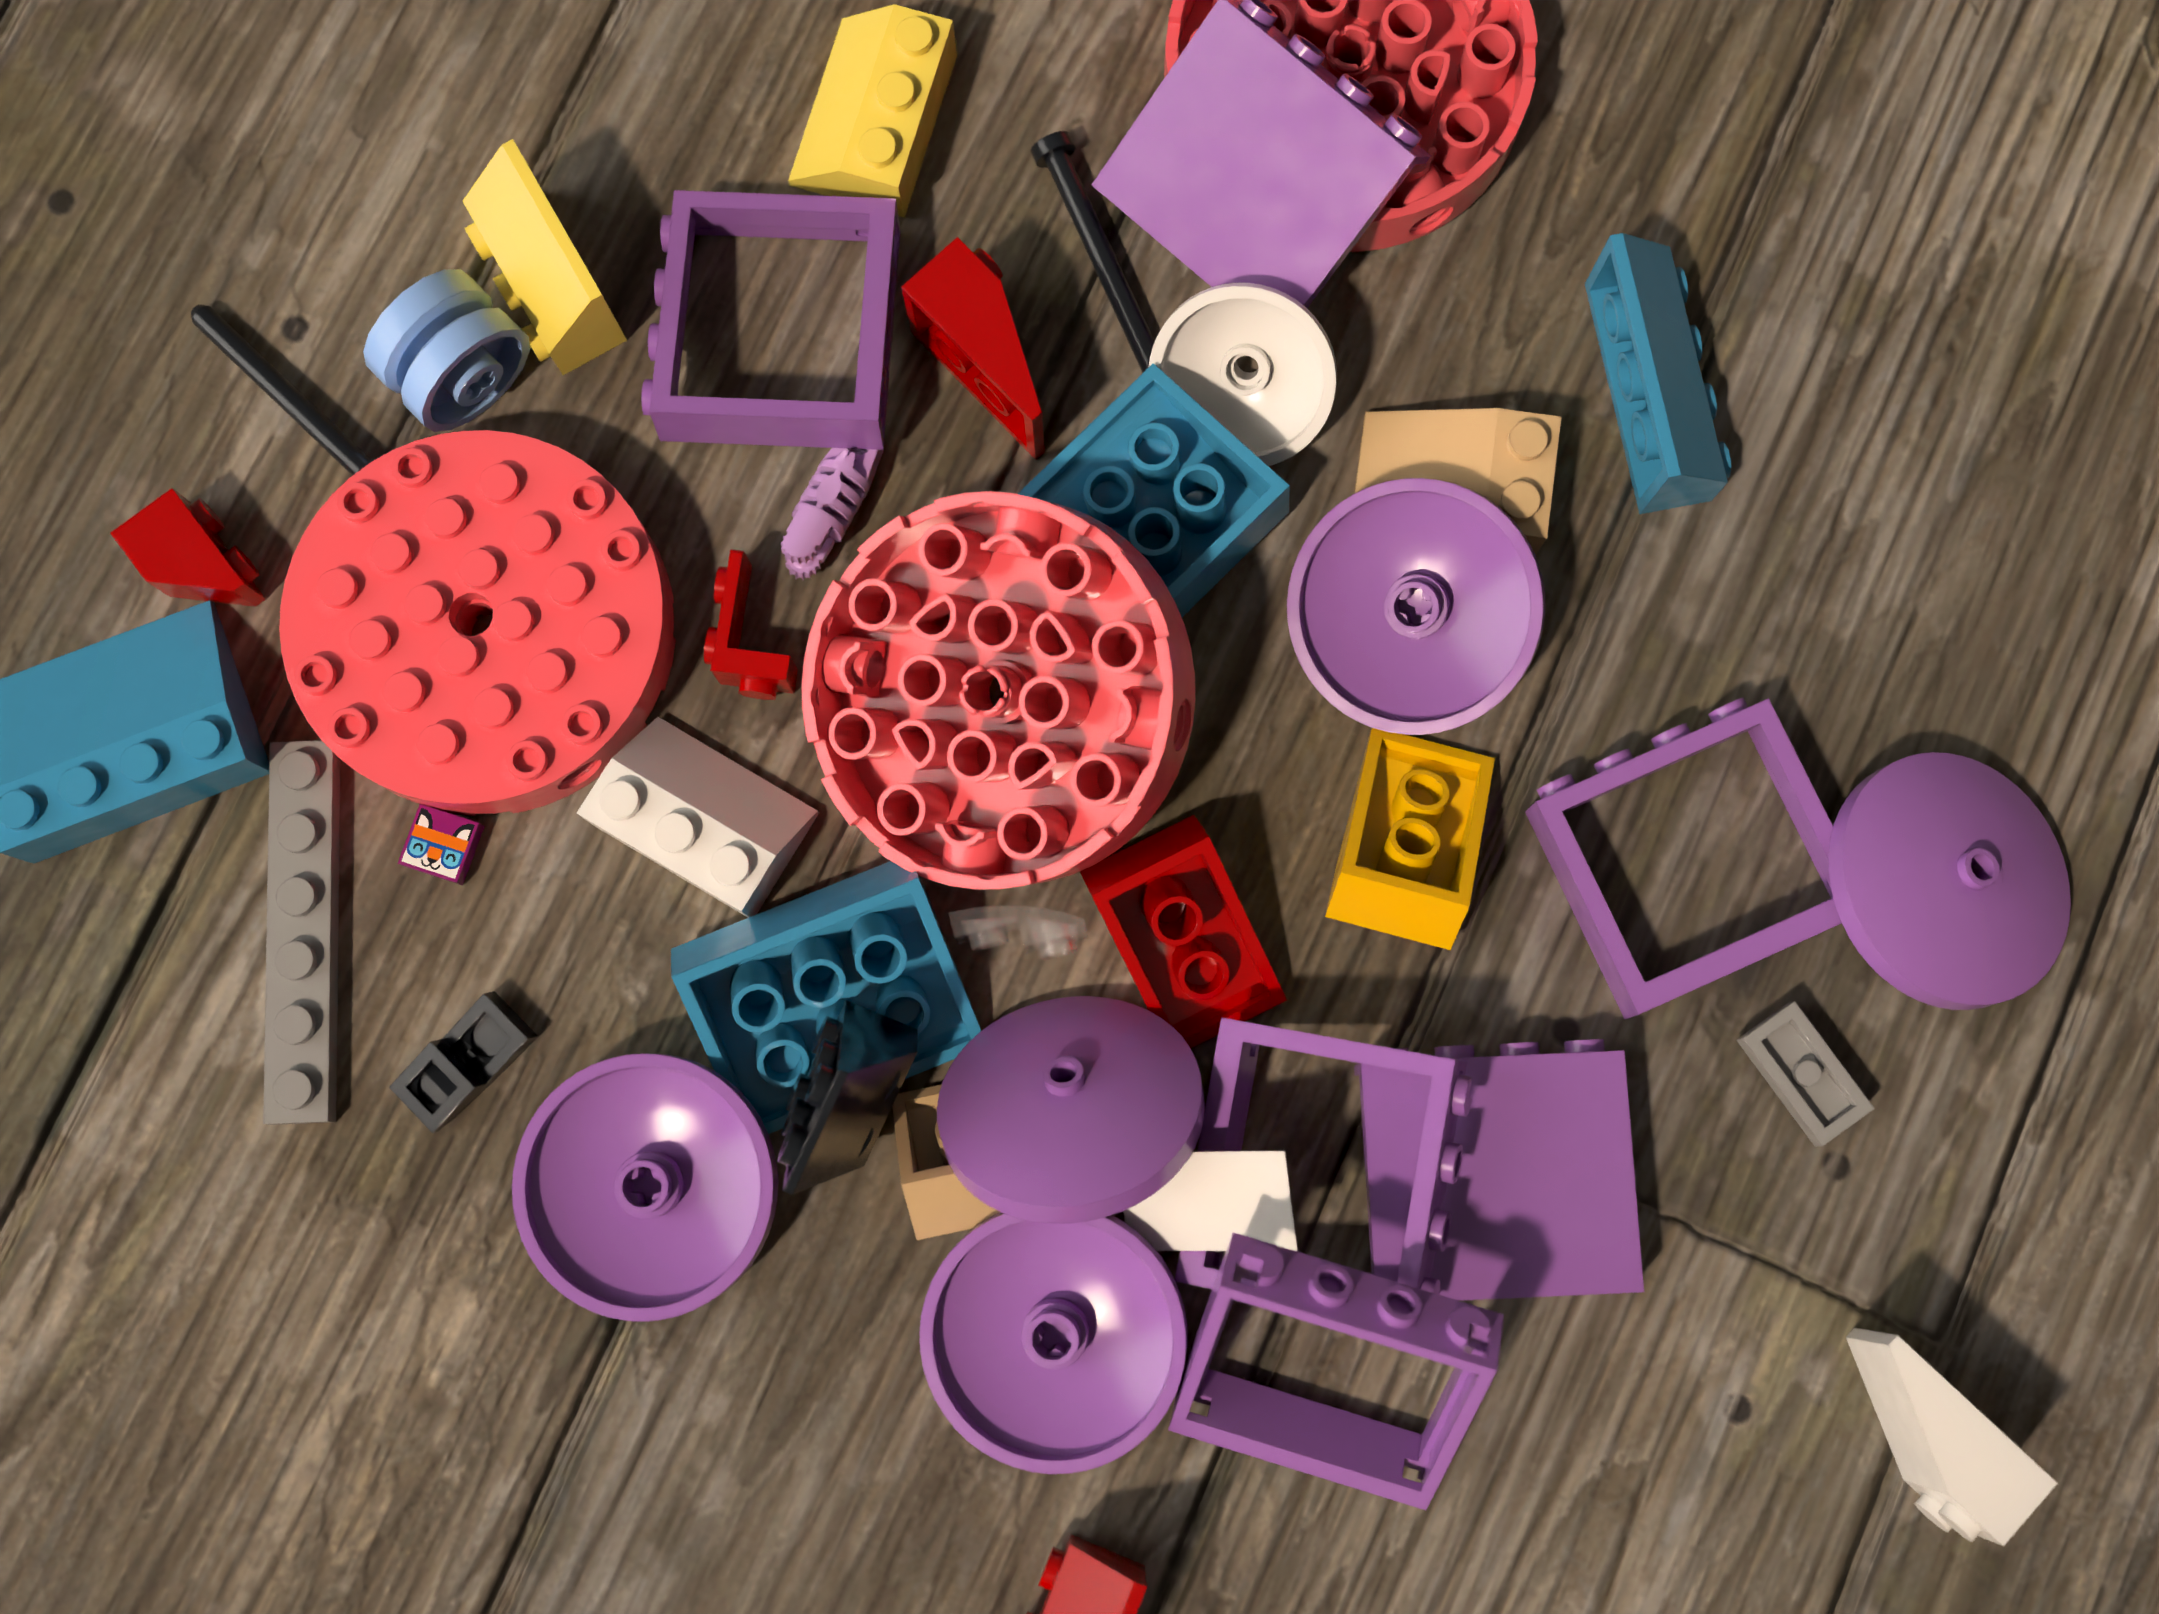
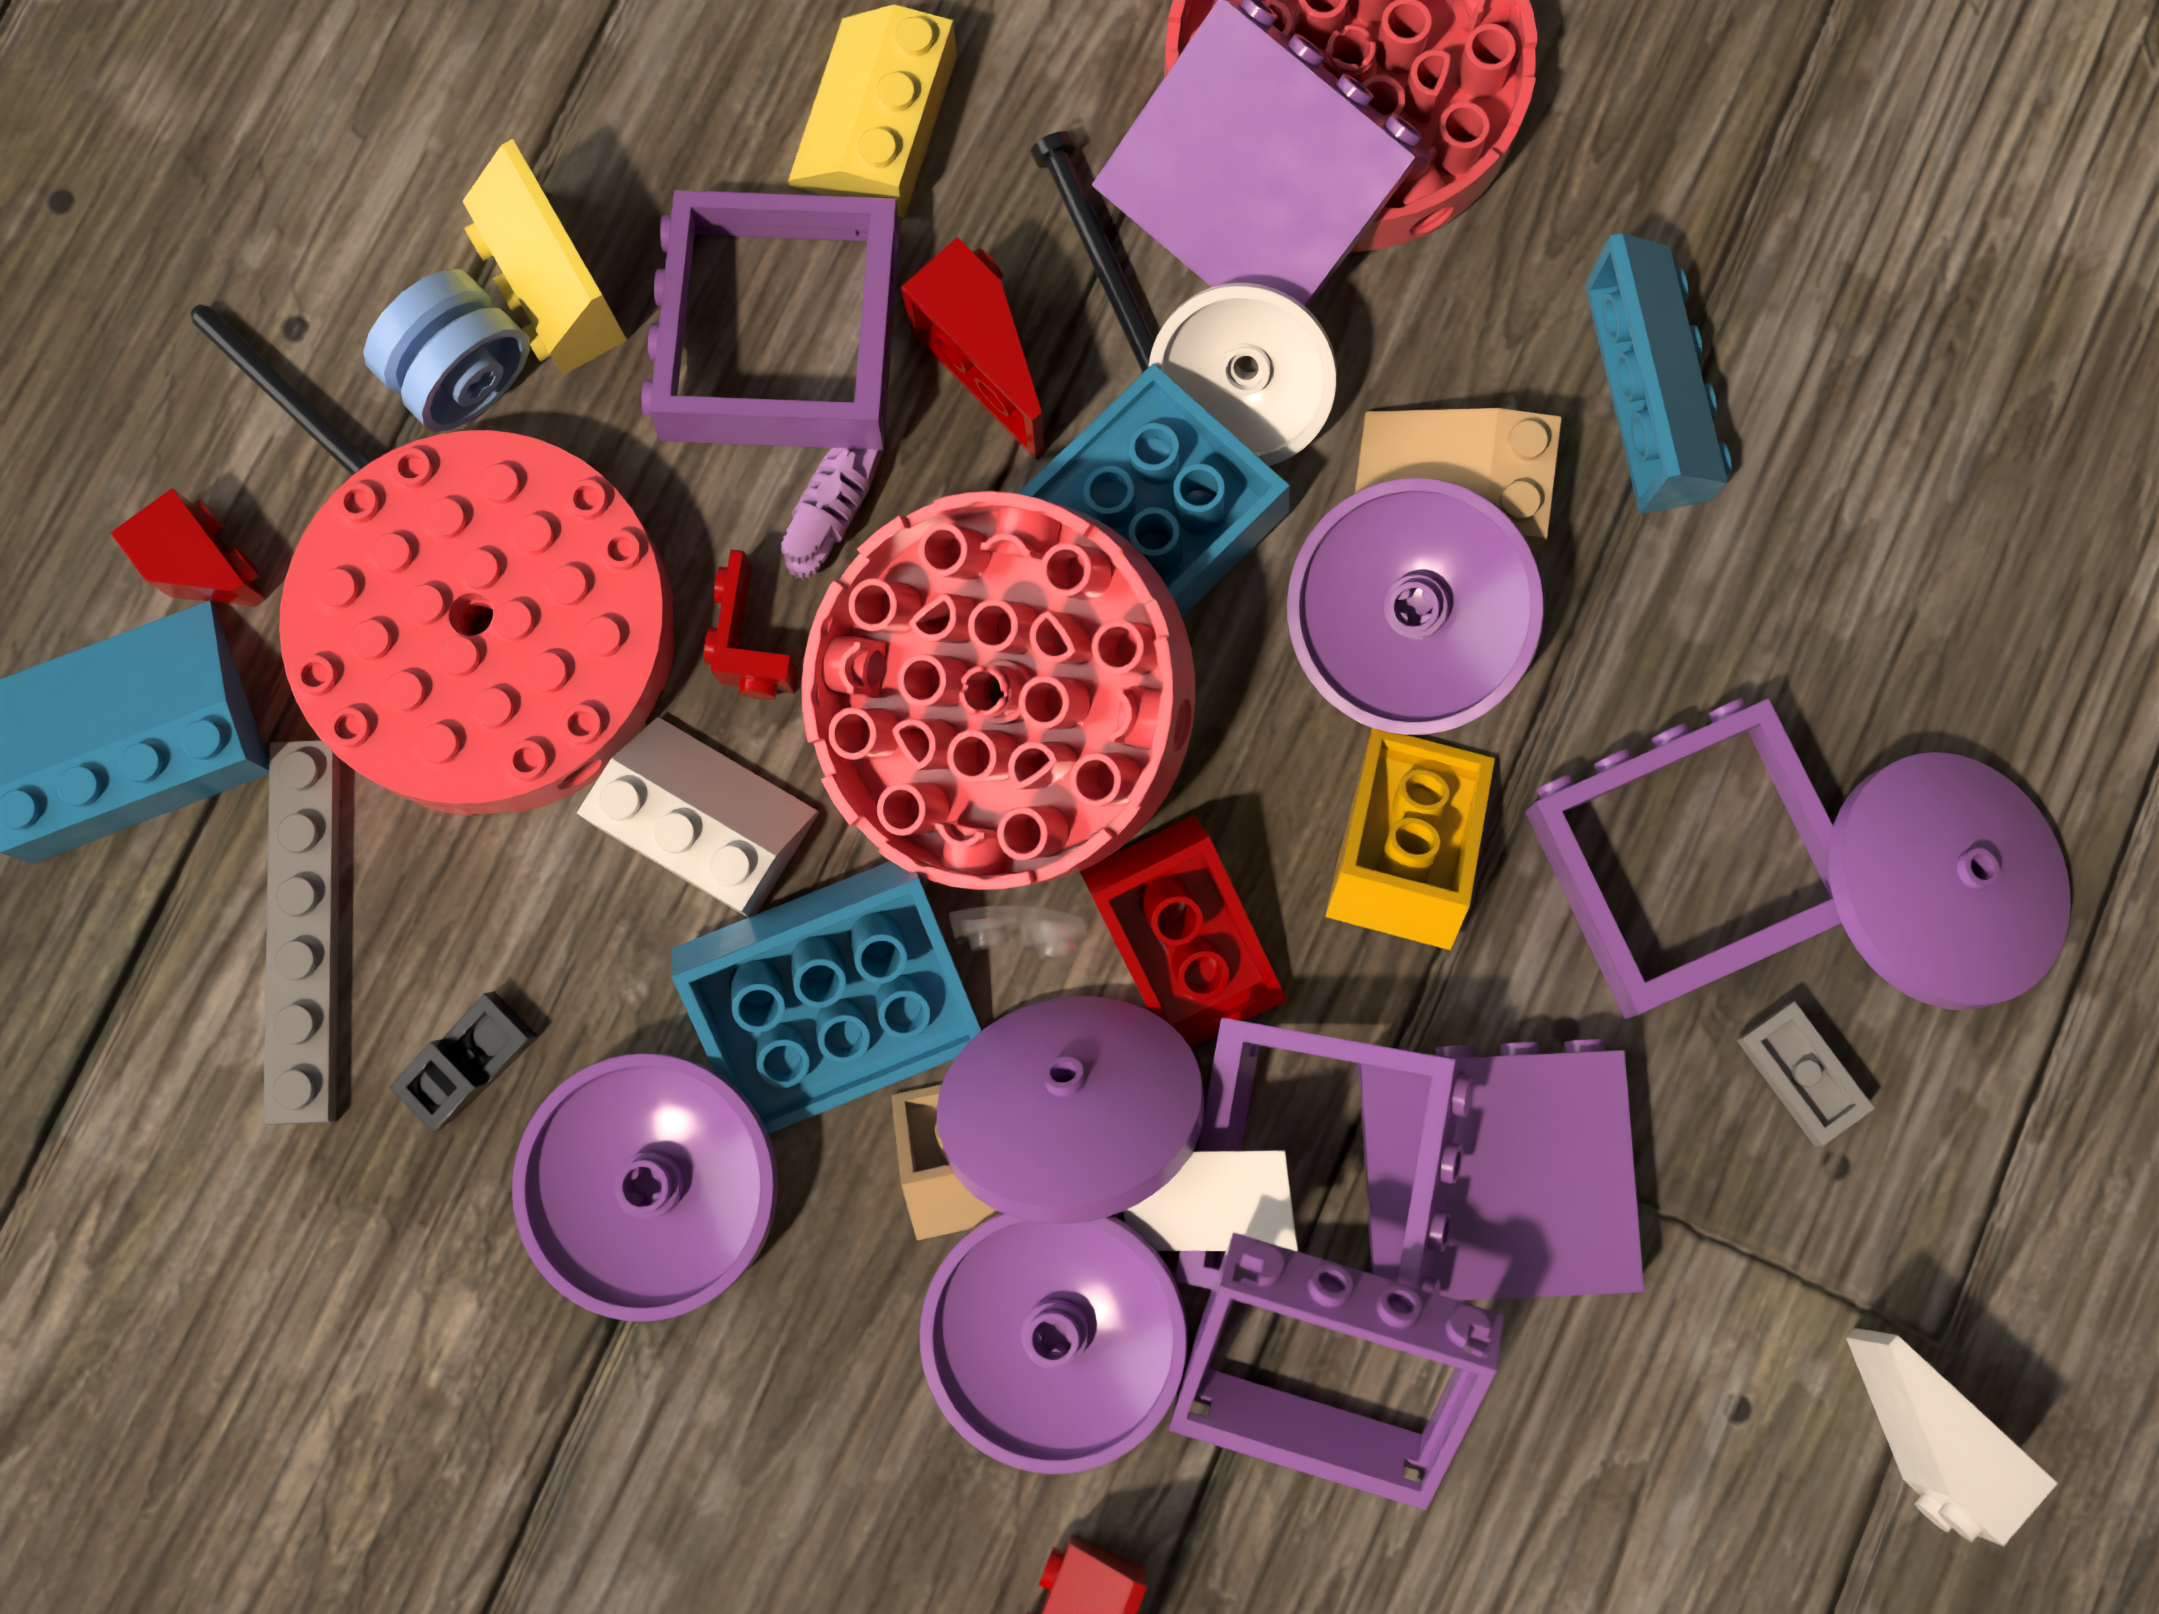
(441, 844): tile -> none
(845, 1096): black slope -> none

